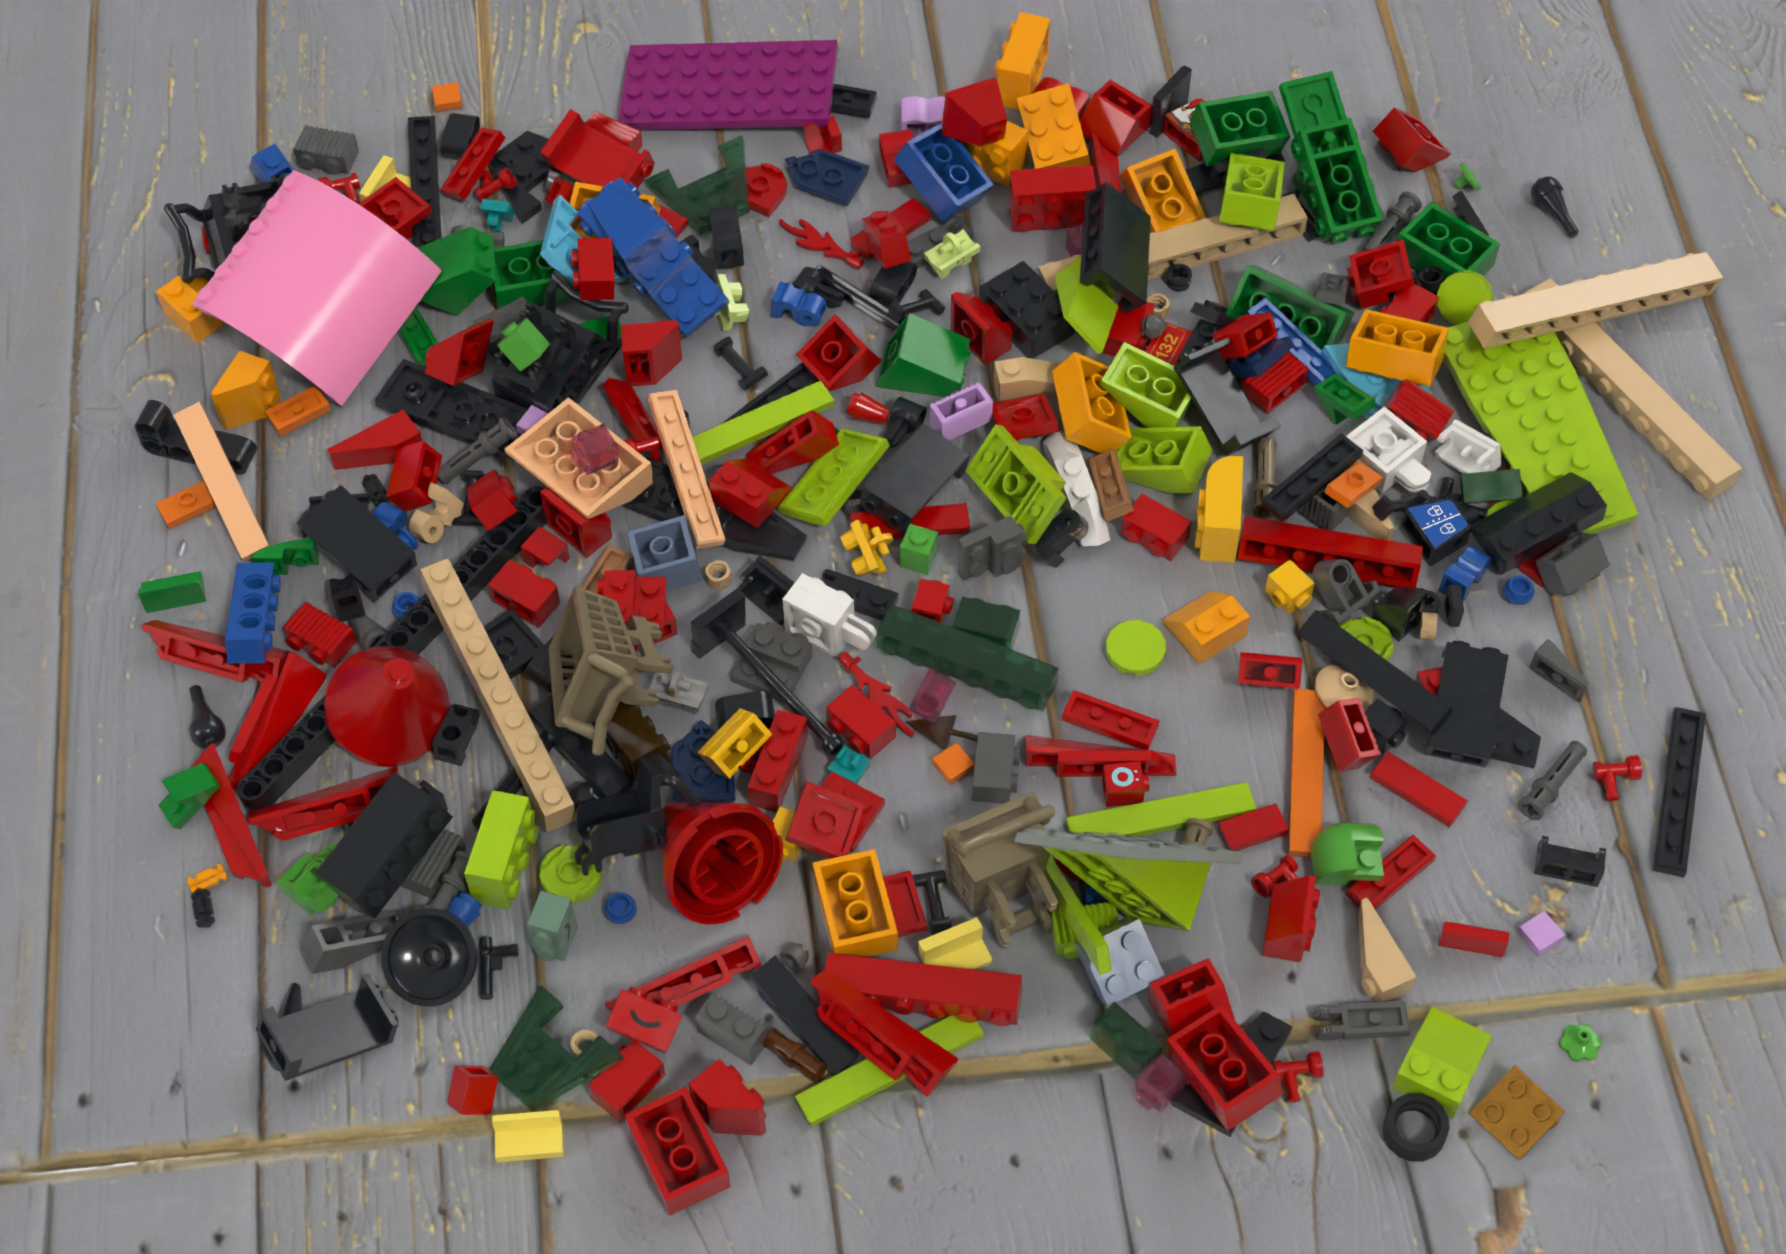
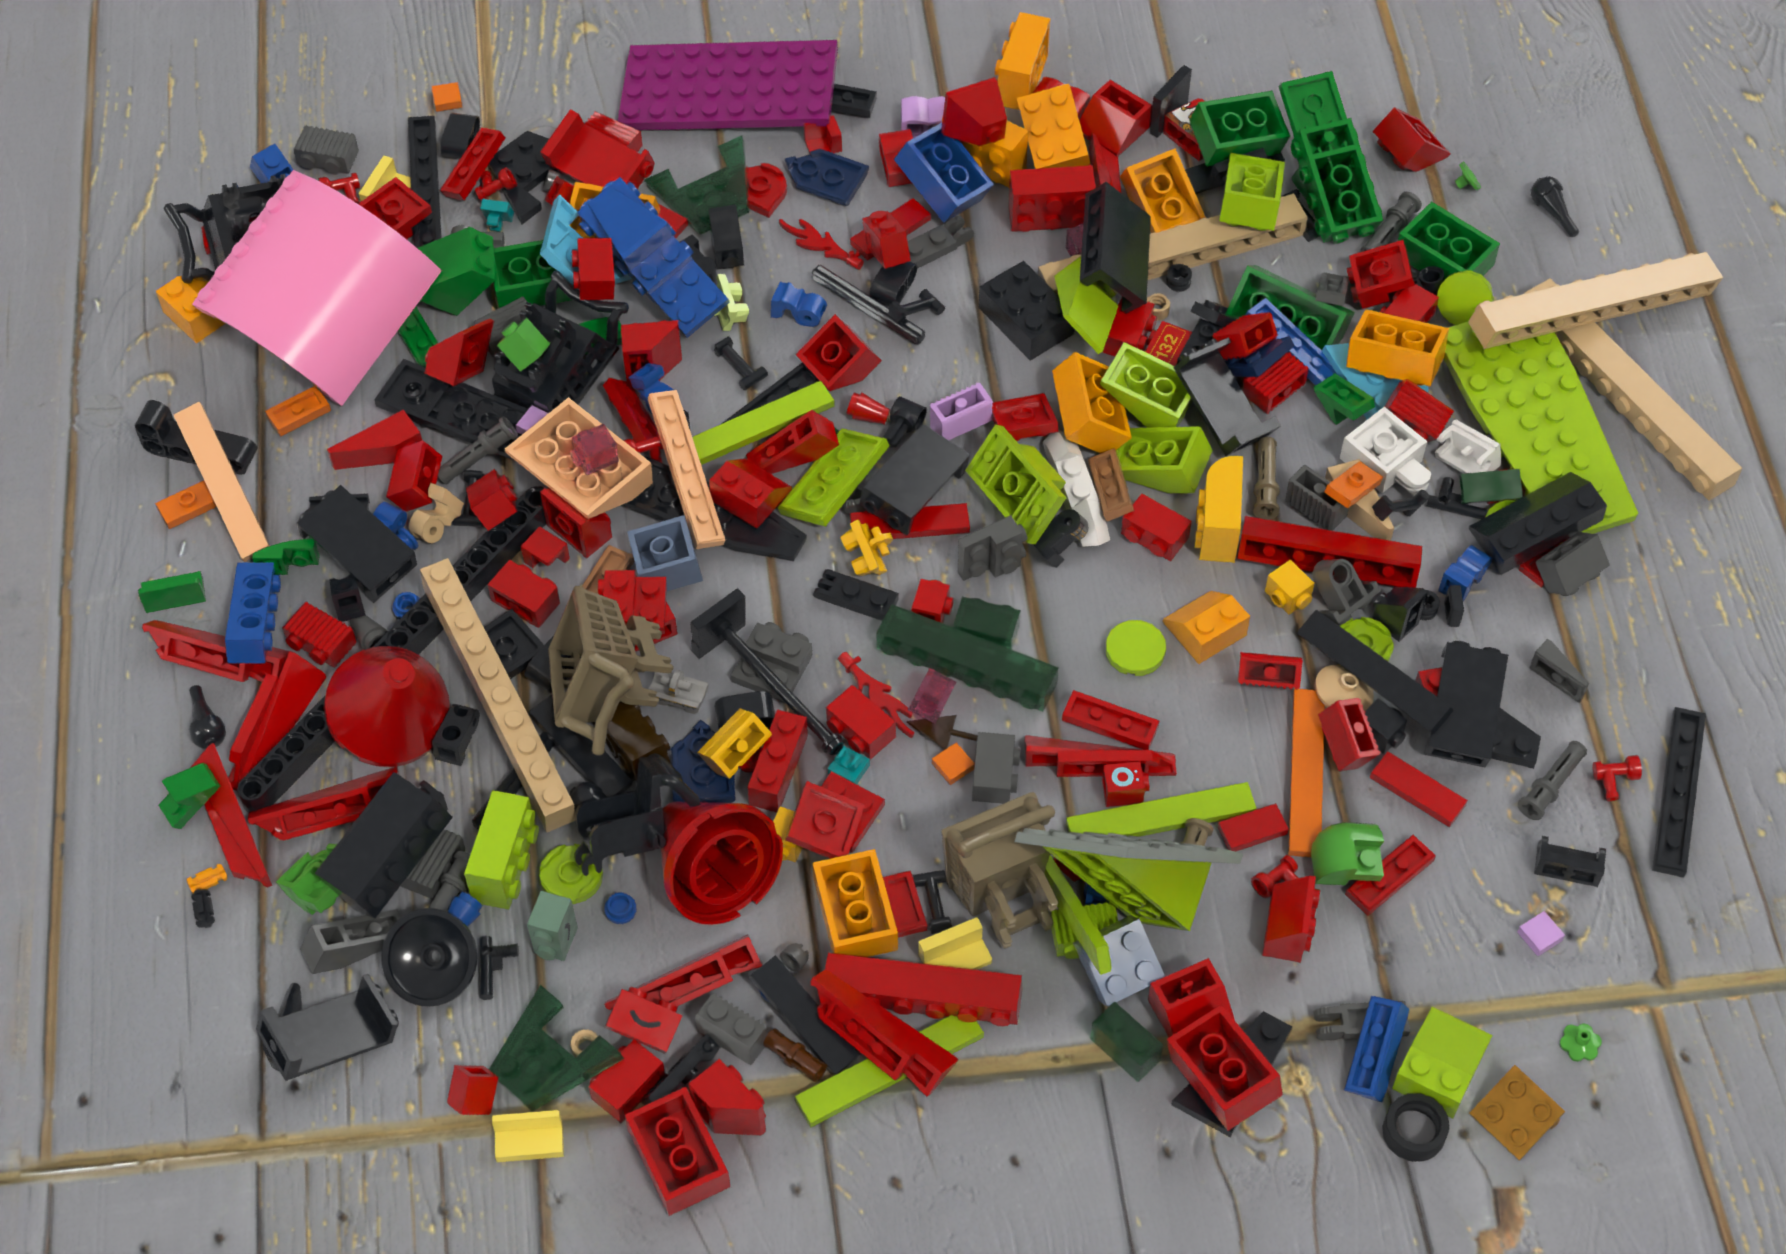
(245, 391): light orange slope -> none
(375, 489): black piece -> none
(647, 381): none -> blue leg
(683, 1069): none -> black hinge
(714, 567): tan axle -> none
(766, 588): black hinge -> none
(813, 282): black axle -> none
(824, 617): white brick -> none
(918, 549): bright green brick -> none
(924, 359): green slope -> none
(950, 253): yellowish green hips -> none
(978, 322): red slope -> none
(1023, 378): tan slope -> none
(1153, 326): dark grey hinge -> none
(1160, 1074): clear pink brick -> none
(1287, 1071): red piece -> none
(1312, 477): black tile -> none
(1377, 1048): none -> blue slope
(1383, 966): tan slope -> none
(1428, 626): tan axle -> none
(1438, 527): torso -> none
(1466, 212): black wing -> none
(1473, 939): red tile -> none
(1519, 590): blue plate -> none

